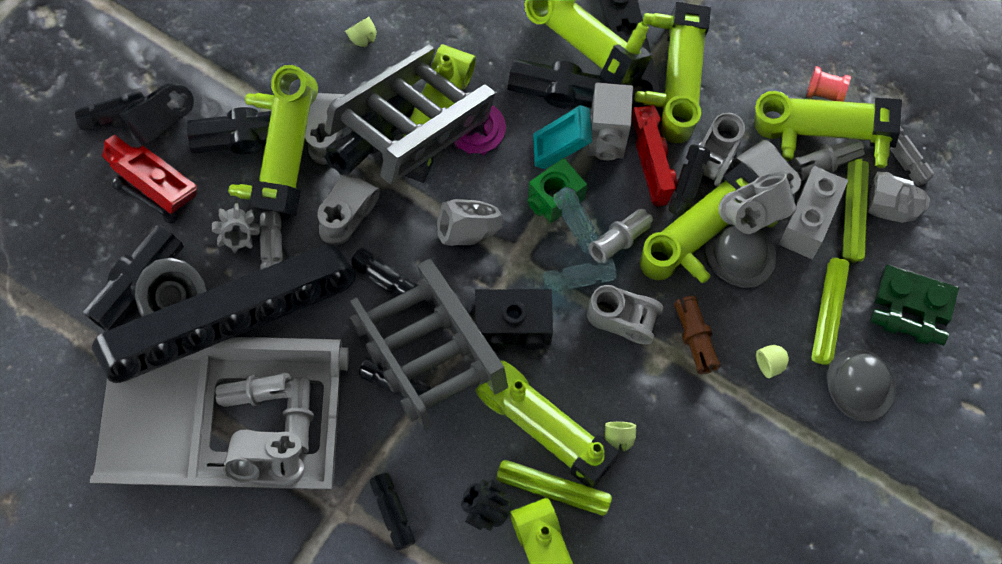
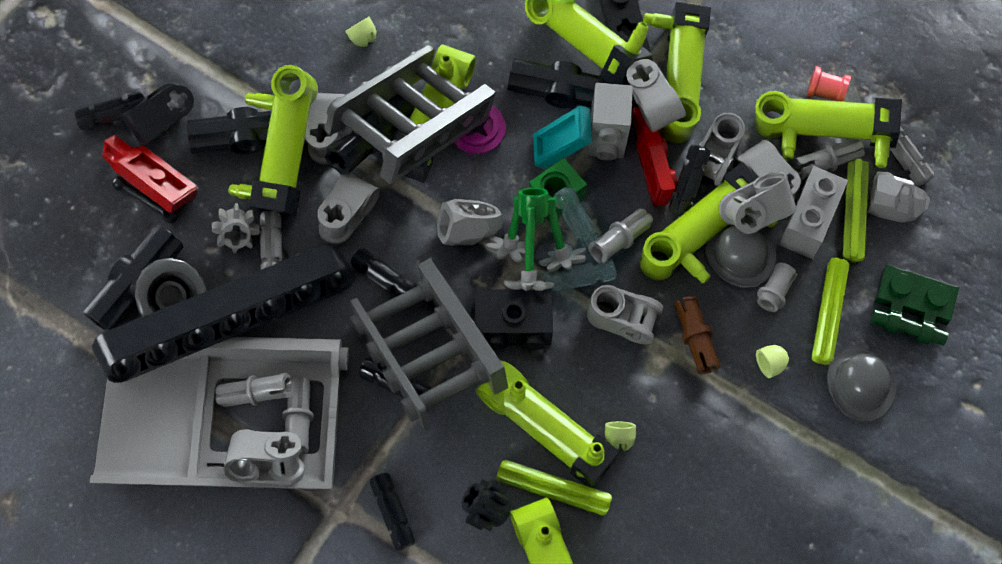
(533, 207): none -> plant
(654, 95): none -> light grey piece
(772, 295): none -> light grey pin

